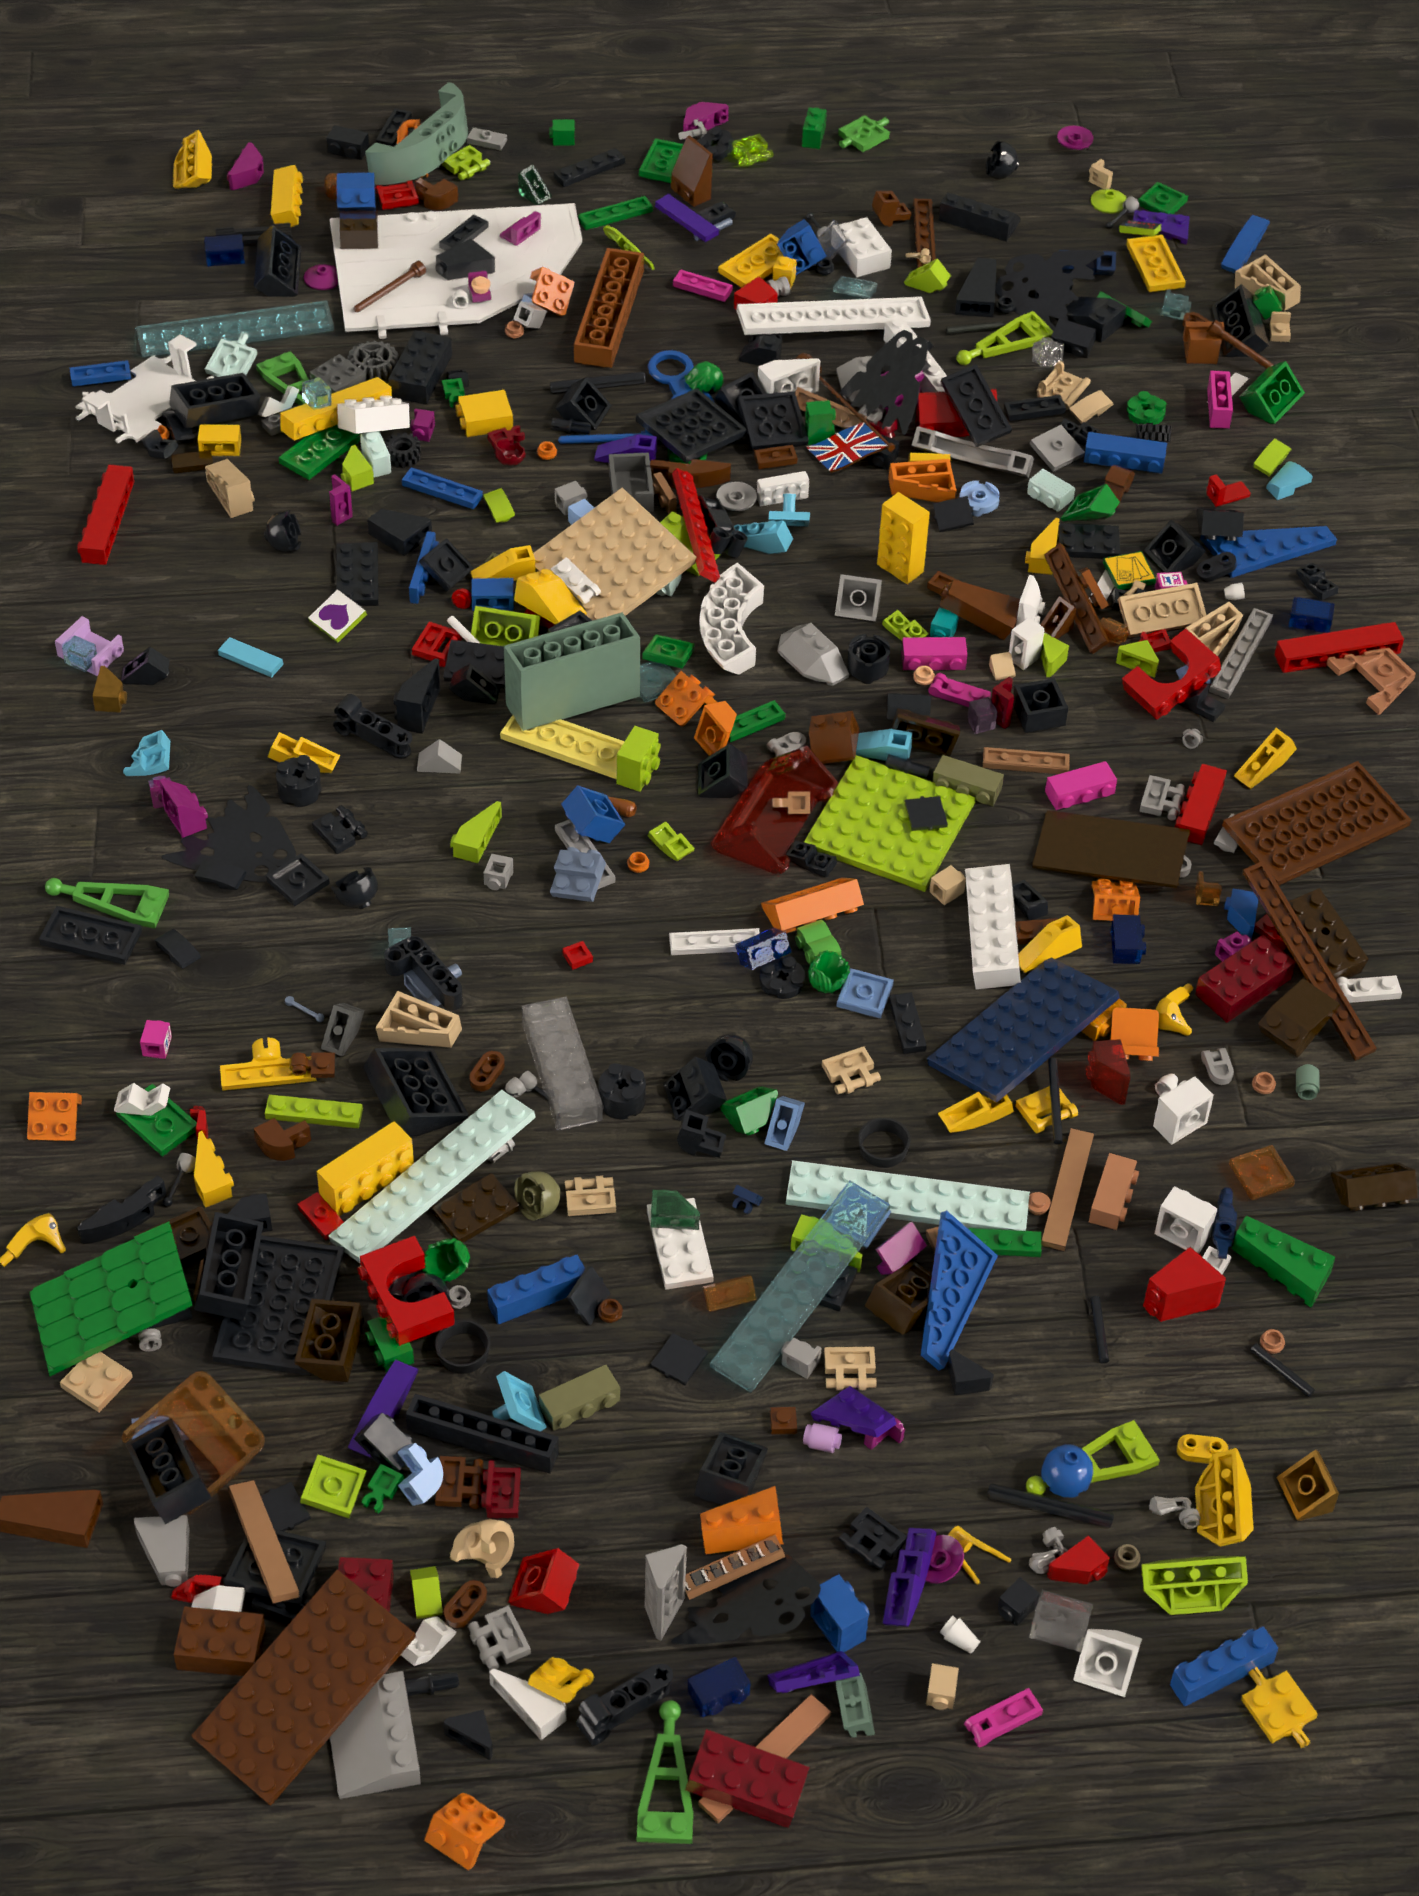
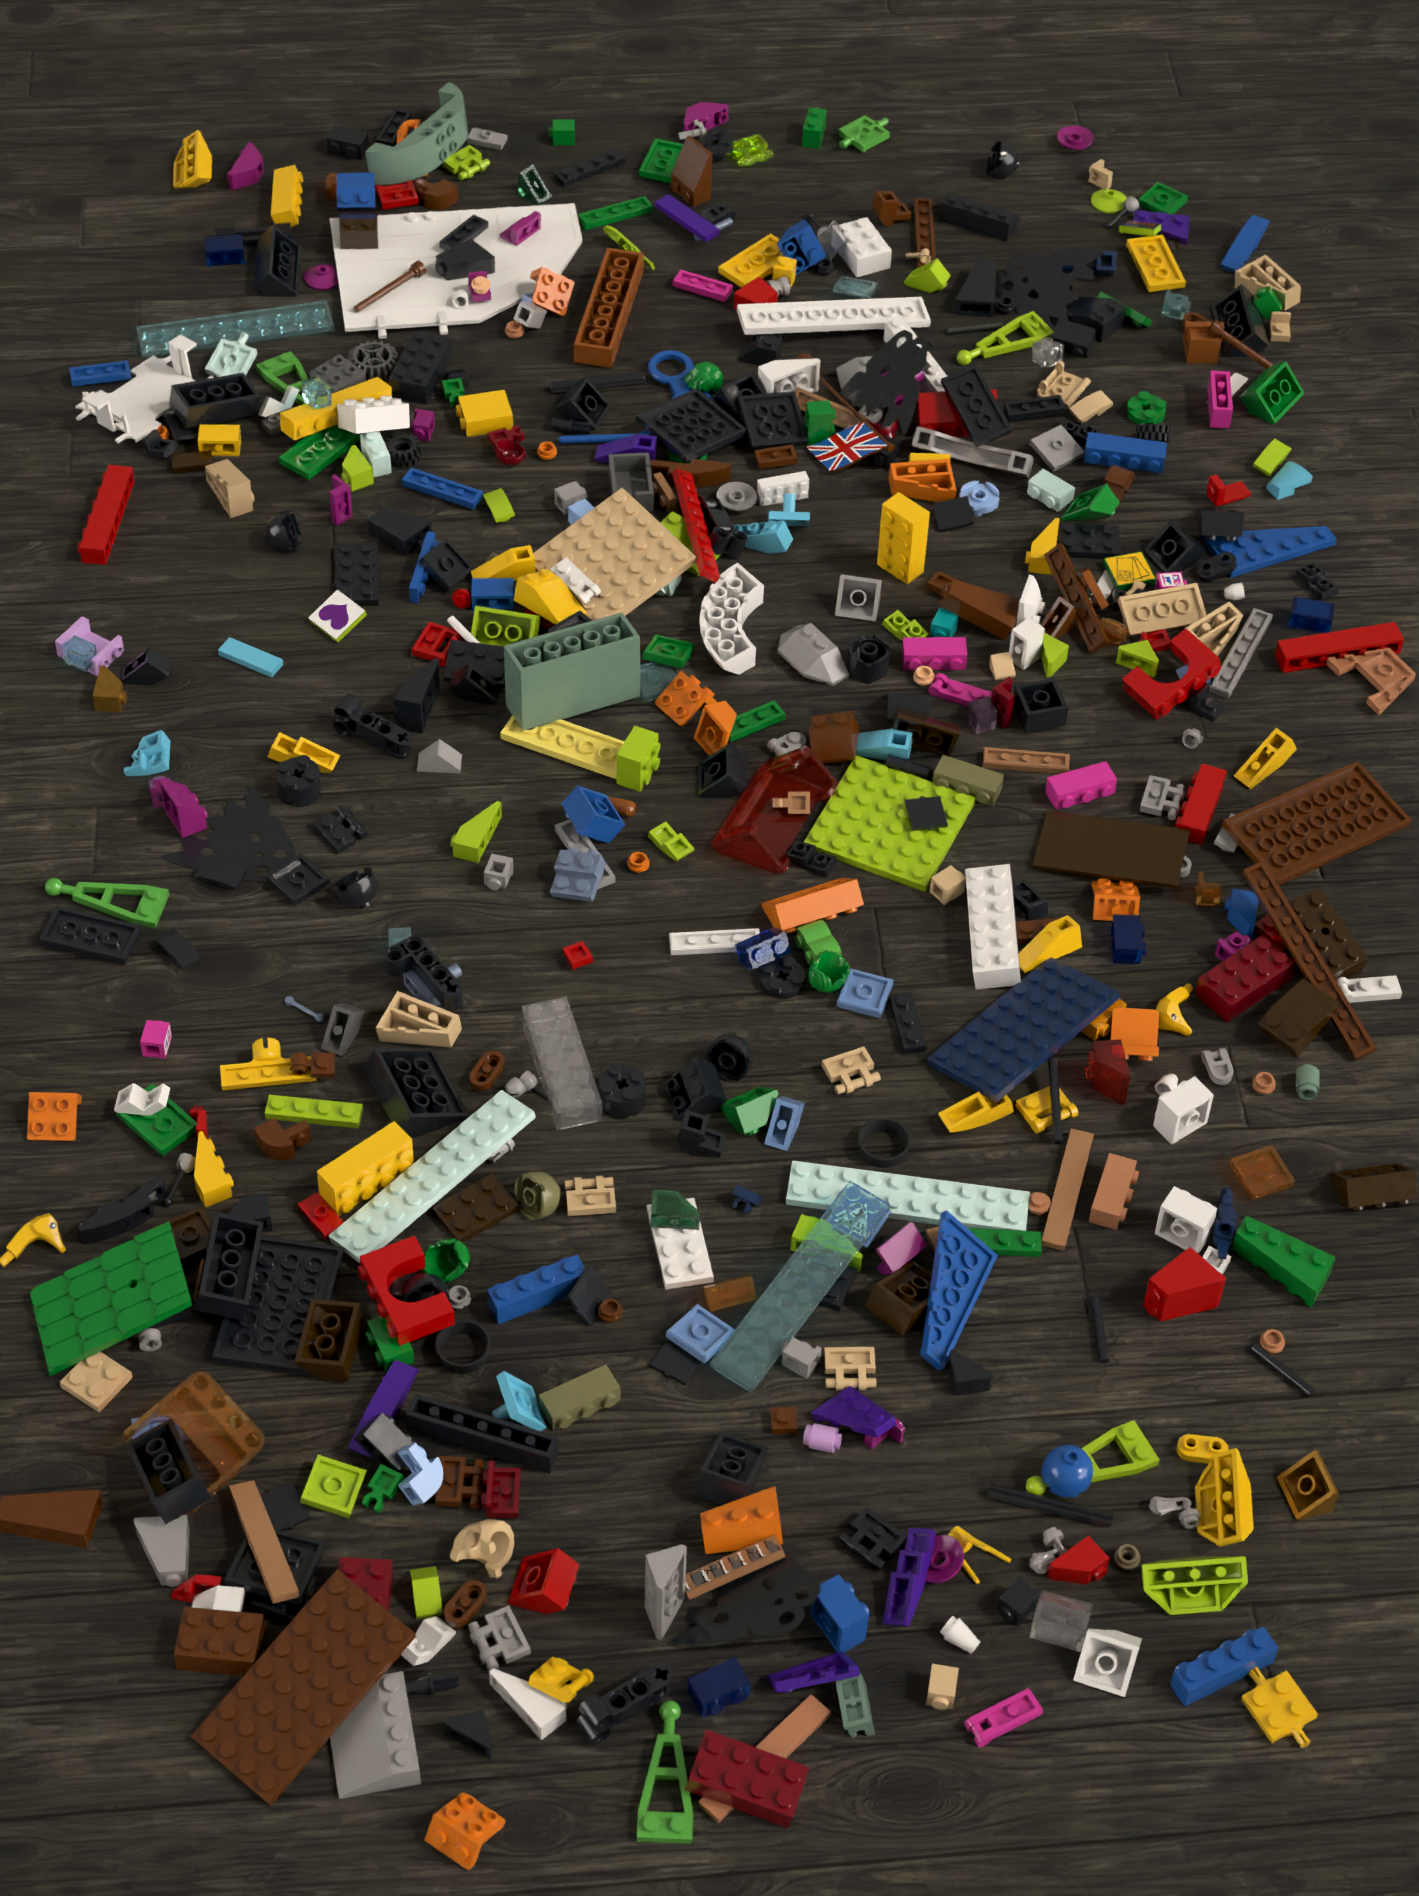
(700, 1333): none -> medium blue plate

